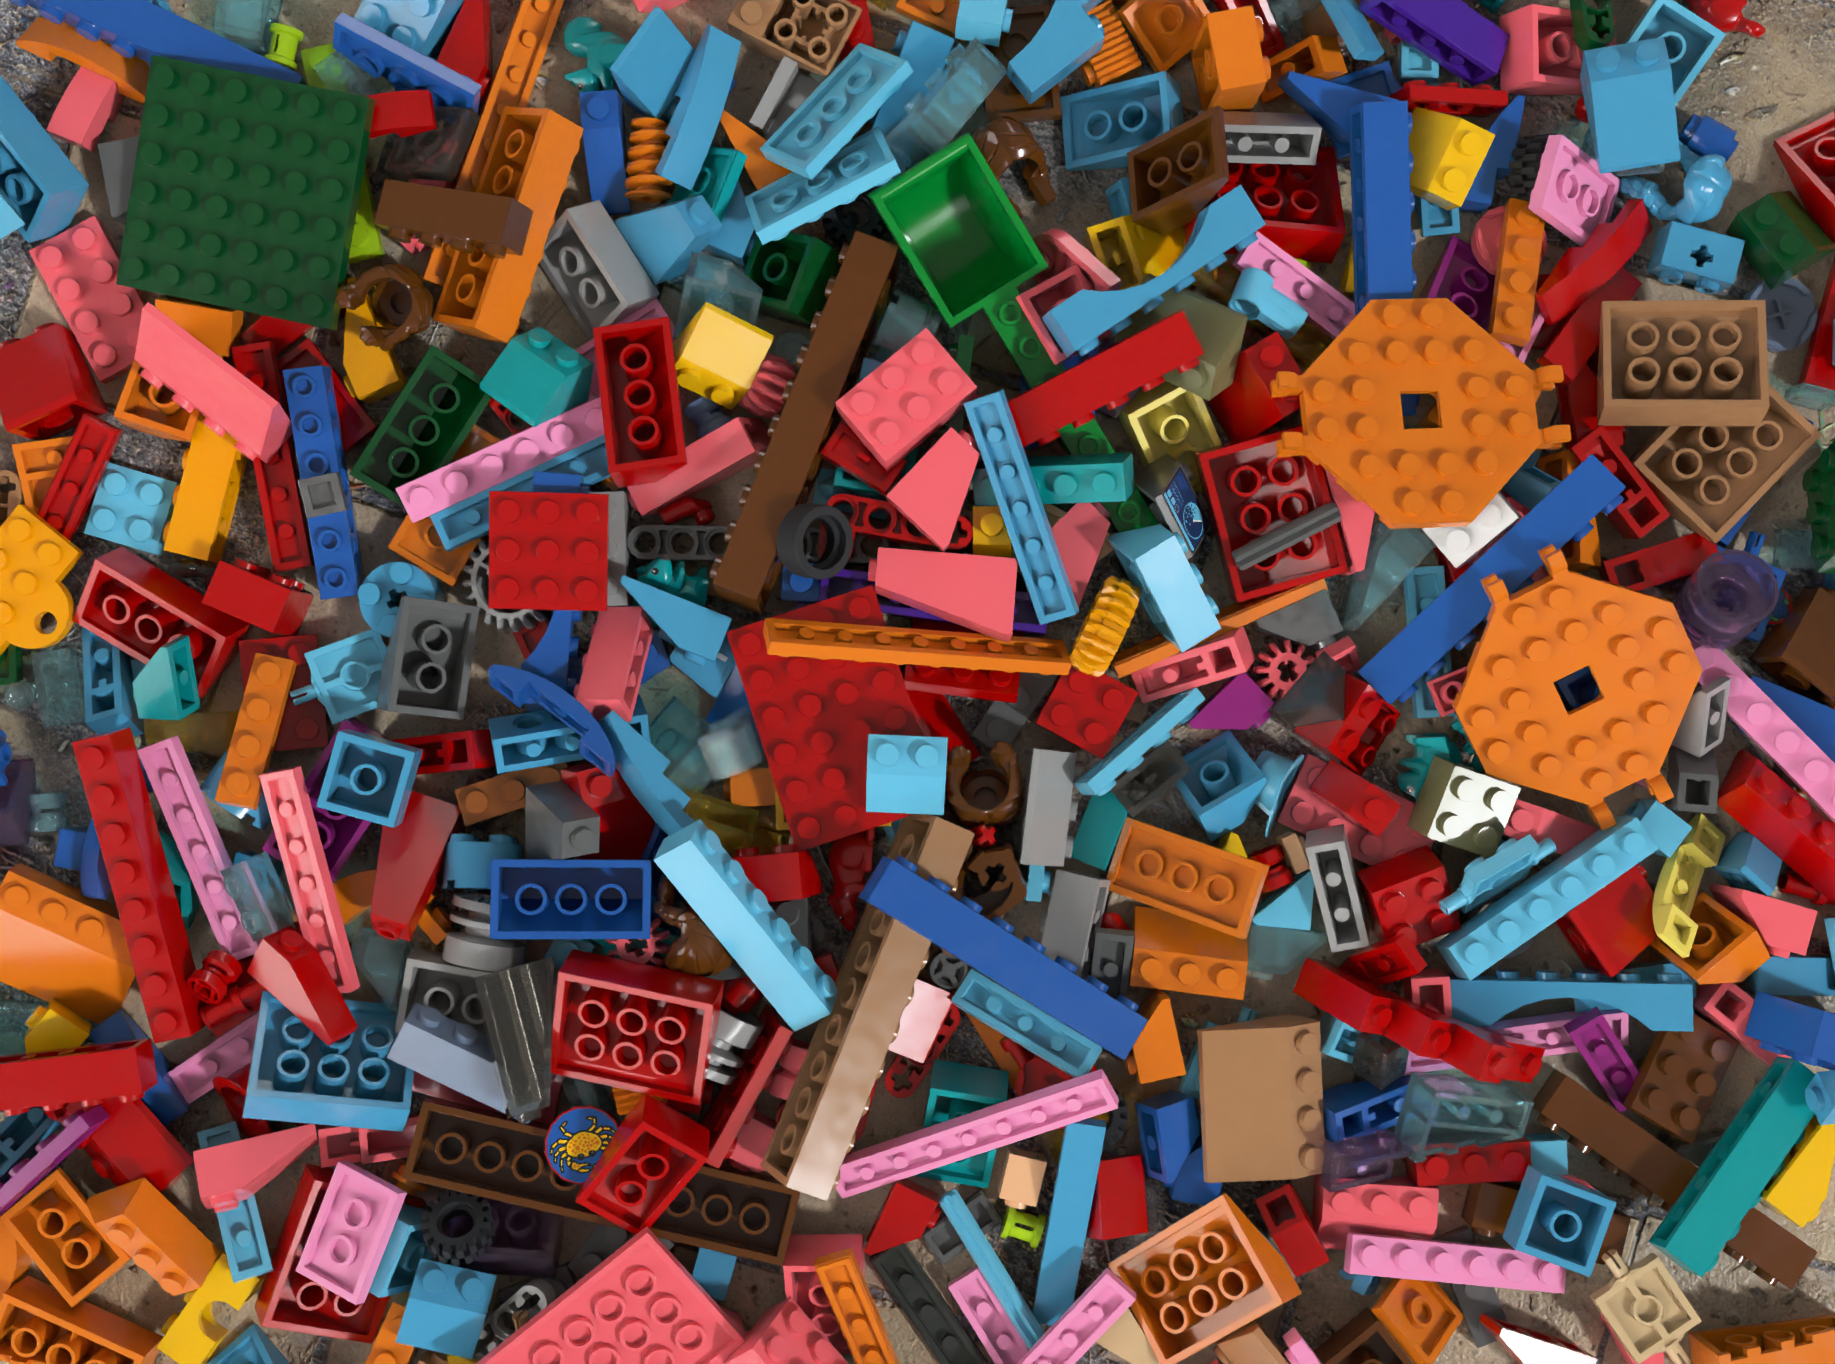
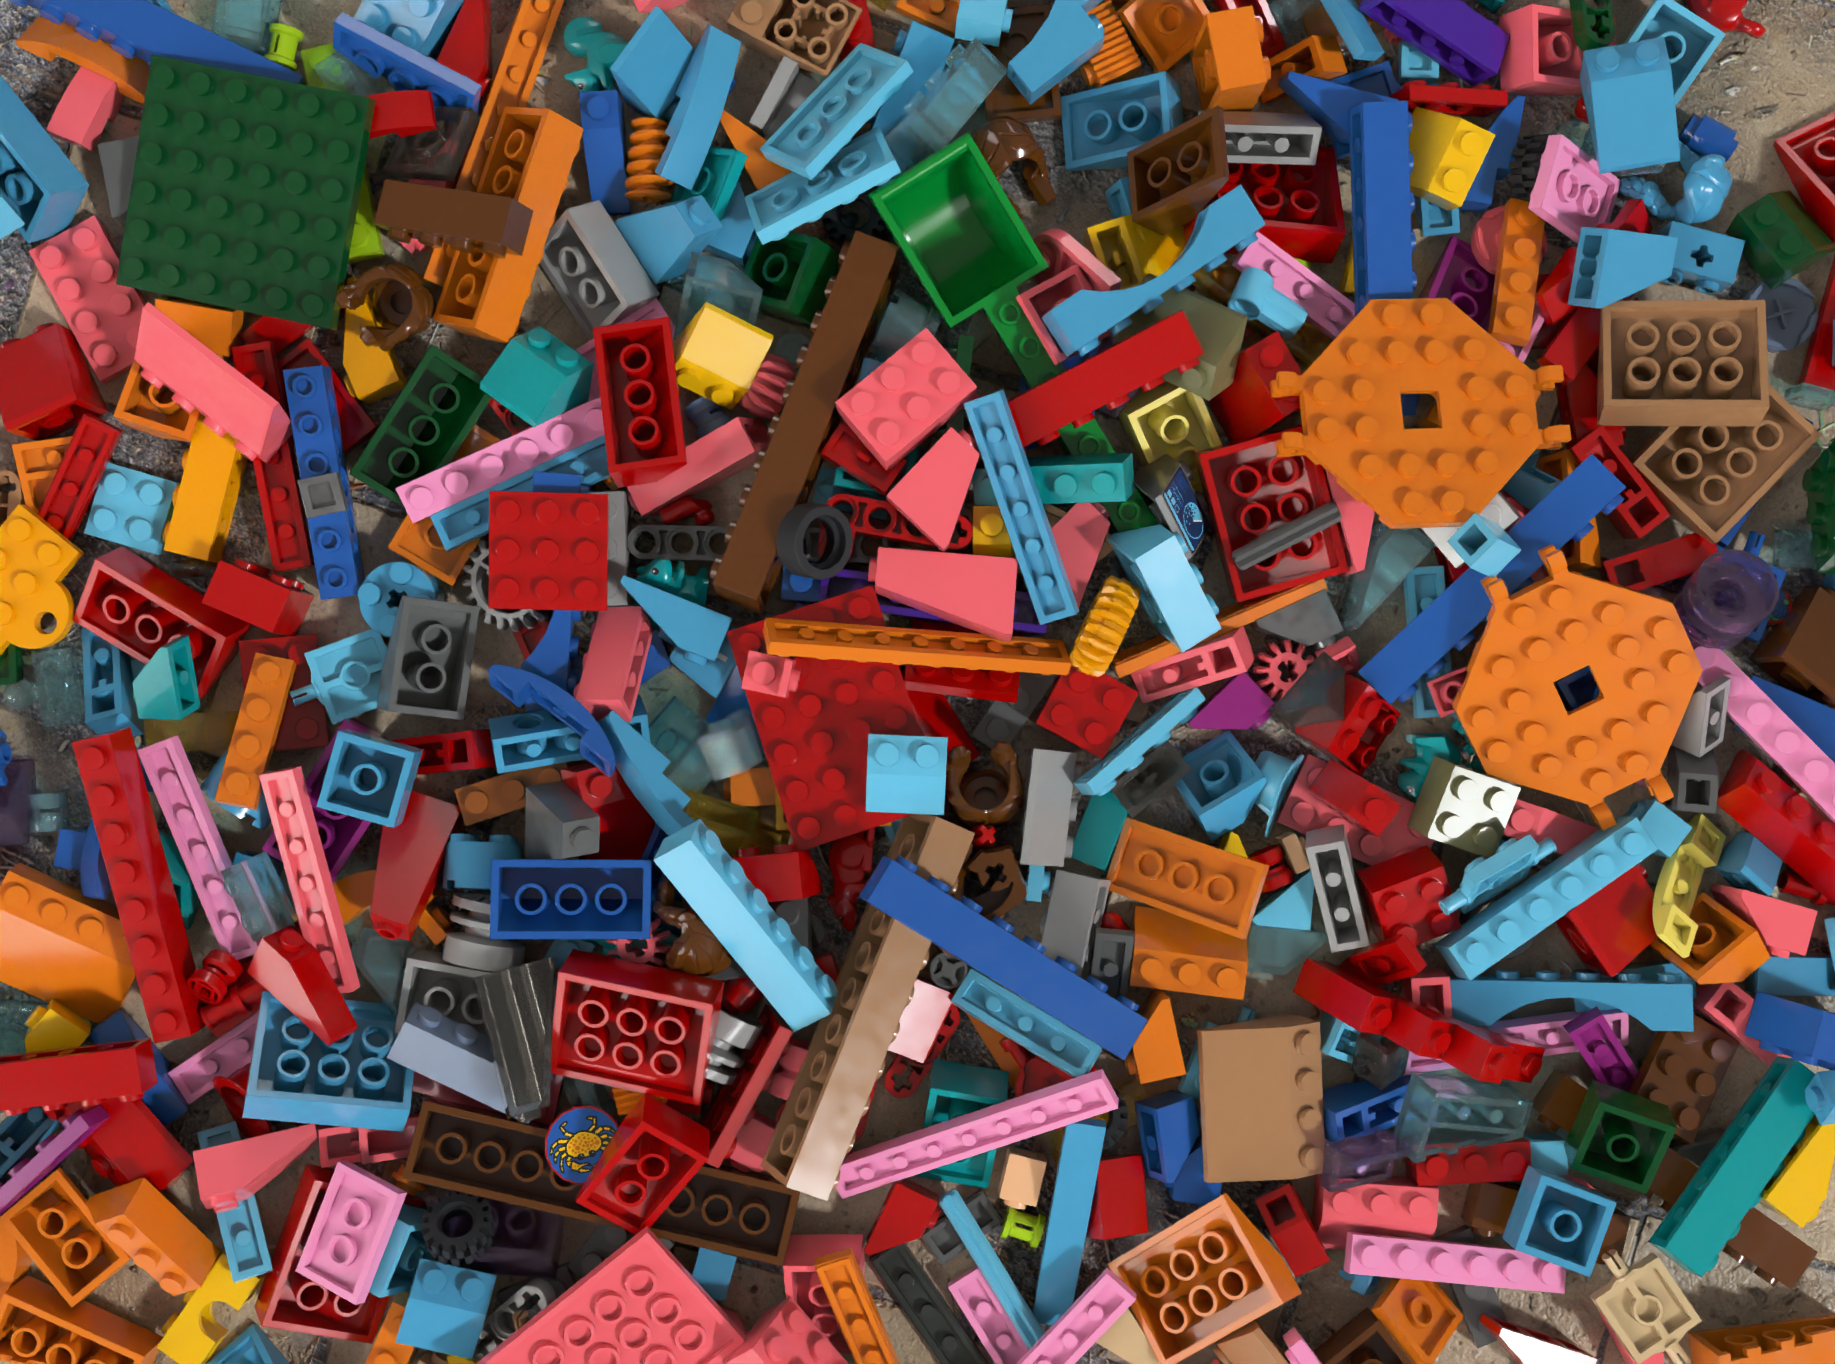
(770, 674): none -> coral bracket
(1484, 545): none -> medium azure brick
(1618, 264): none -> dark azure slope
(1619, 1136): none -> dark green brick

